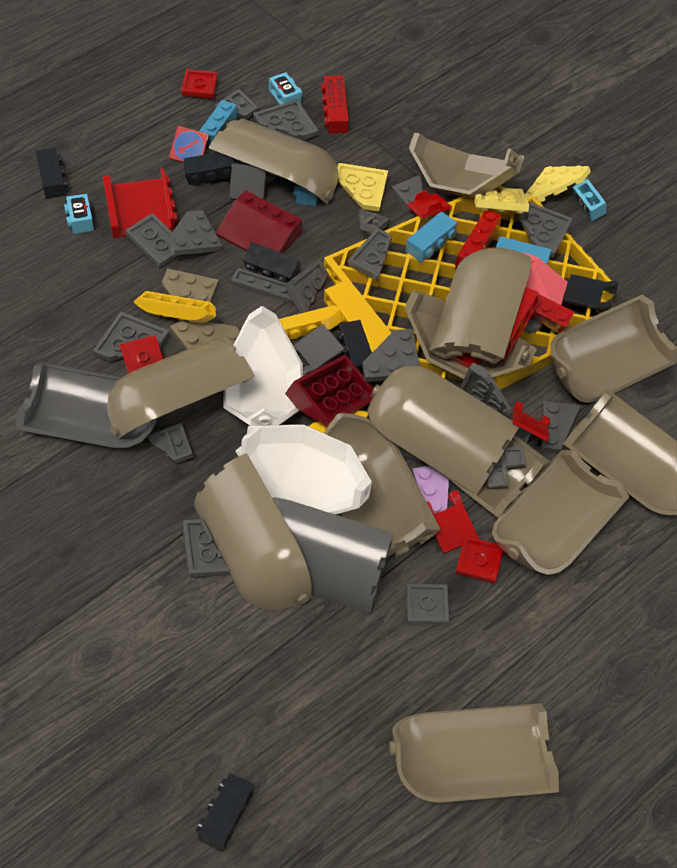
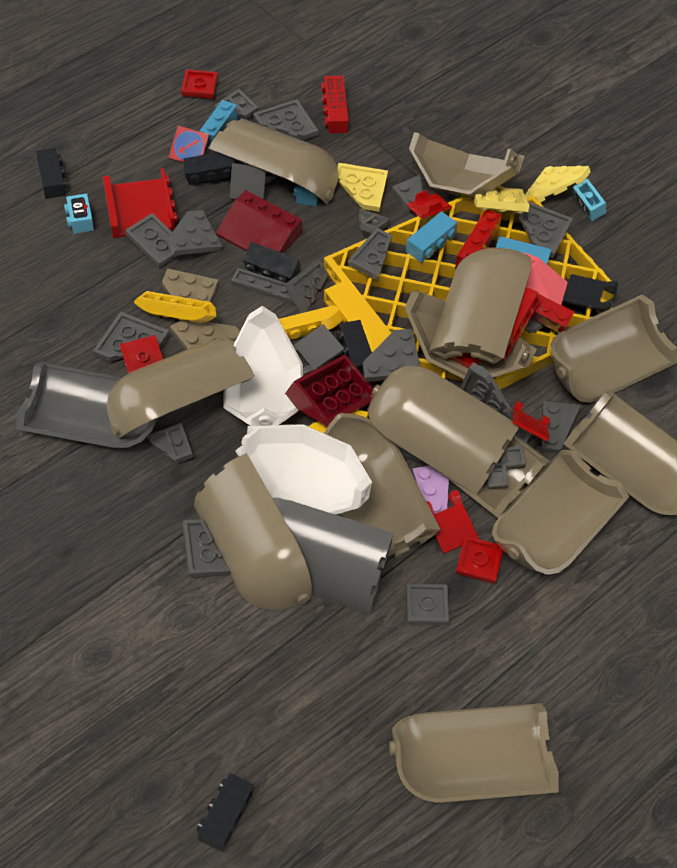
(284, 89): medium azure brick -> none

